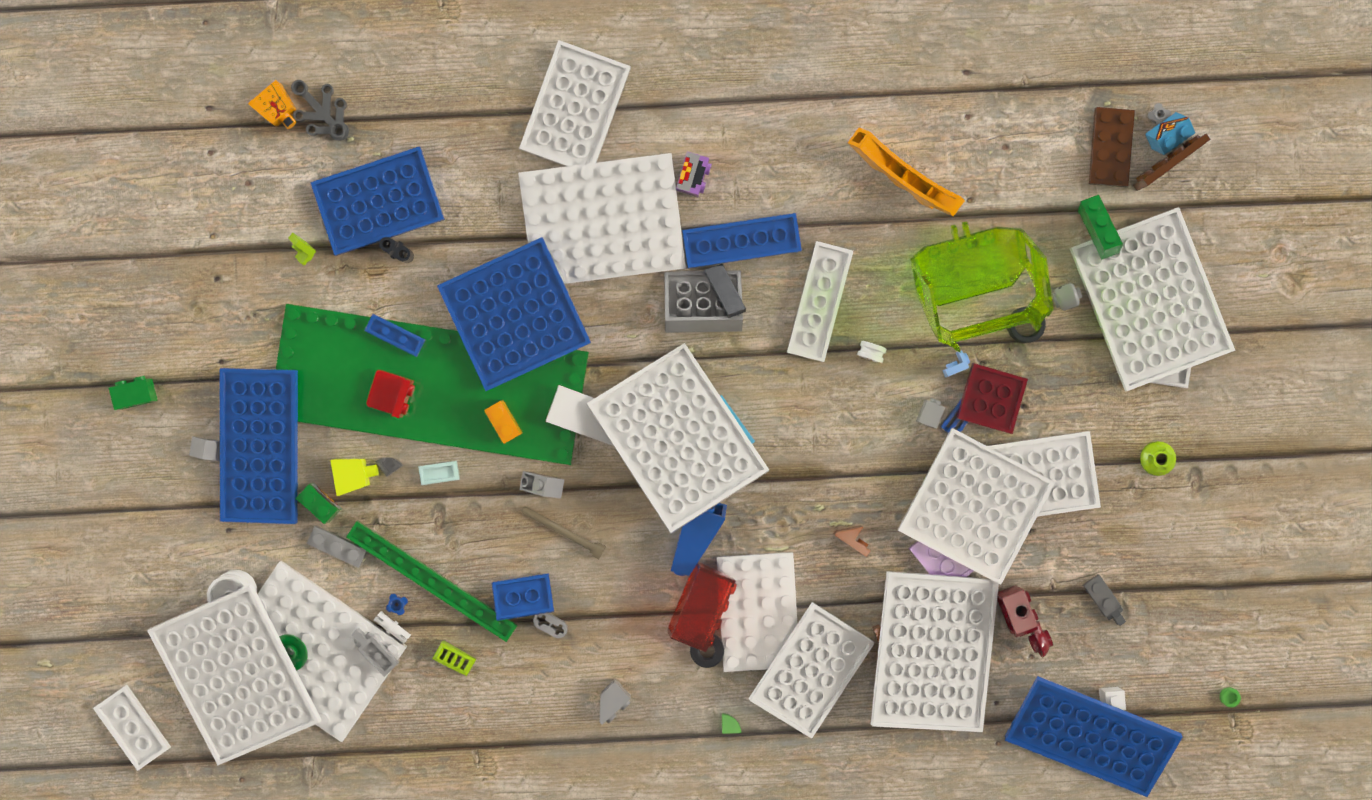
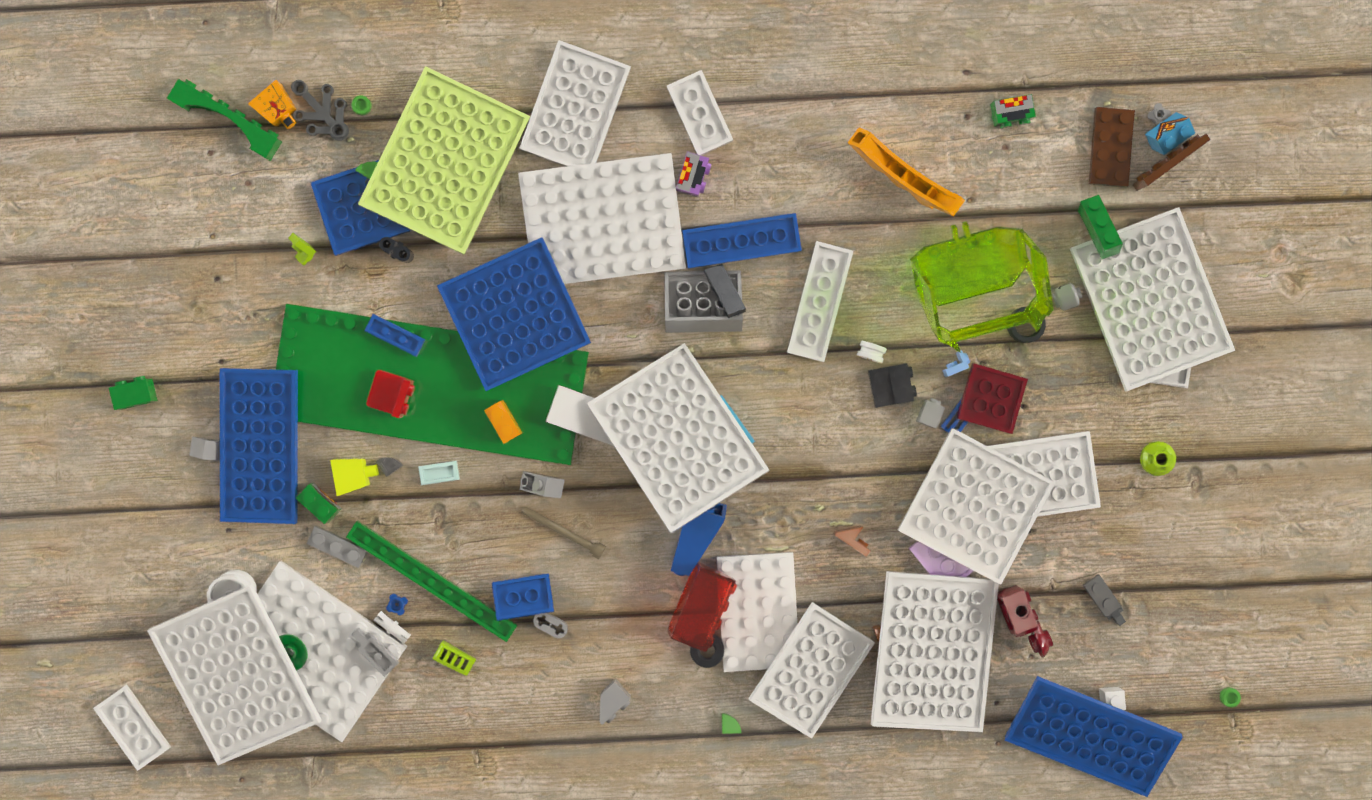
(189, 98): none -> green arch
(361, 105): none -> bright green tile
(367, 168): none -> bright green tile
(444, 160): none -> yellowish green plate
(699, 113): none -> white plate
(892, 385): none -> black plate
(1013, 110): none -> brick

